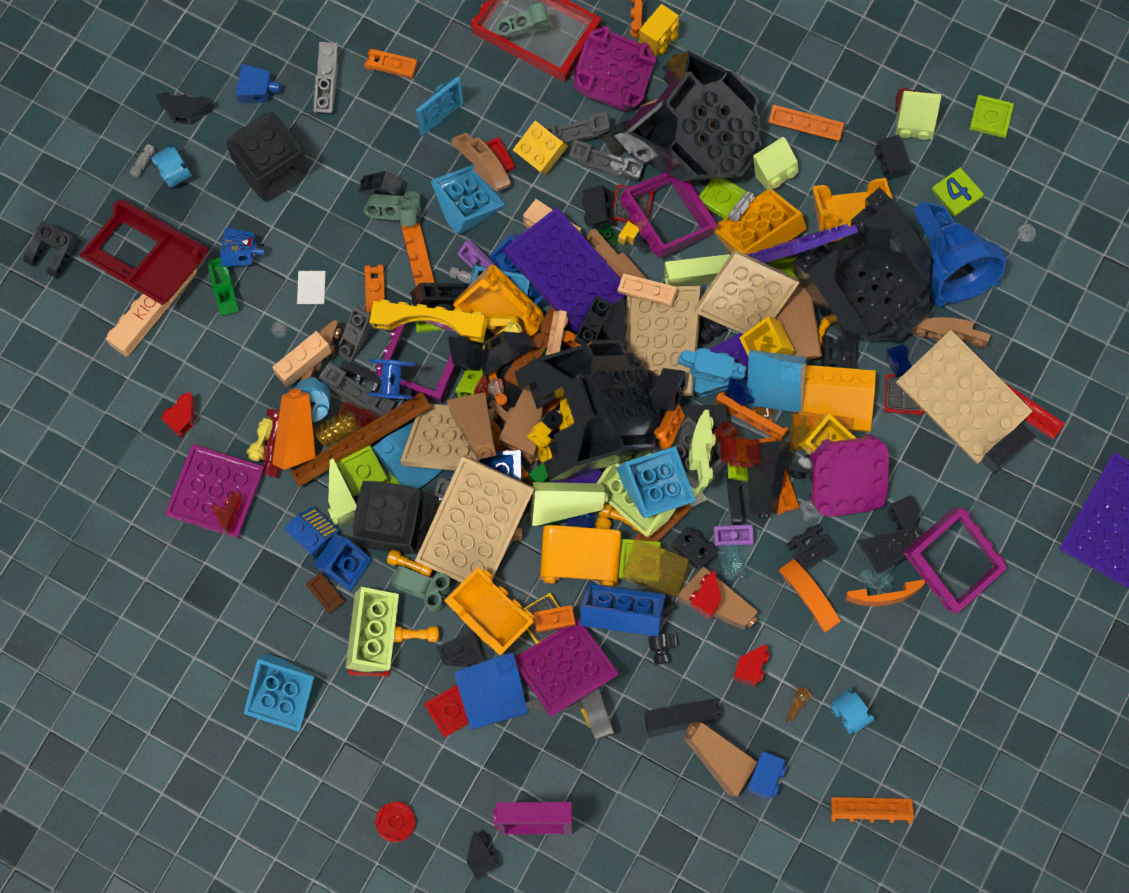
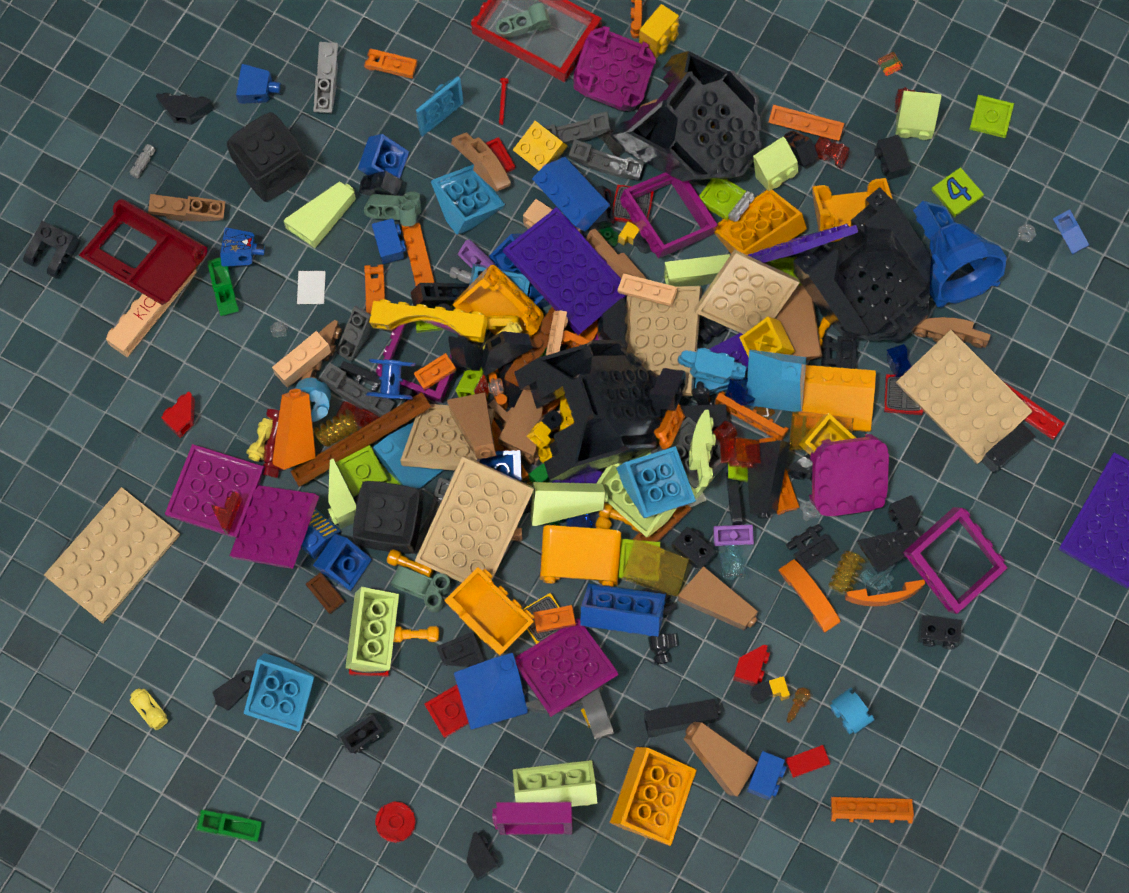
(112, 555): none -> tan plate
(155, 716): none -> light yellow piece
(171, 166): dark azure brick -> none
(186, 209): none -> medium nougat slope
(228, 826): none -> green slope
(232, 690): none -> black piece
(274, 526): none -> magenta plate
(319, 216): none -> yellowish green slope
(360, 733): none -> black brick
(383, 155): none -> blue slope
(387, 240): none -> blue brick
(435, 371): none -> orange plate
(503, 81): none -> red piece
(556, 783): none -> yellowish green slope
(571, 193): none -> blue slope
(592, 321): black slope -> none
(653, 795): none -> light orange slope
(701, 394): none -> black piece
(708, 597): red slope -> none
(769, 689): none -> leg
(801, 147): none -> black slope
(807, 761): none -> red tile
(828, 149): none -> clear red leg
(845, 572): none -> clear yellow piece
(889, 63): none -> clear orange tile
(939, 631): none -> black brick
(1071, 231): none -> slope

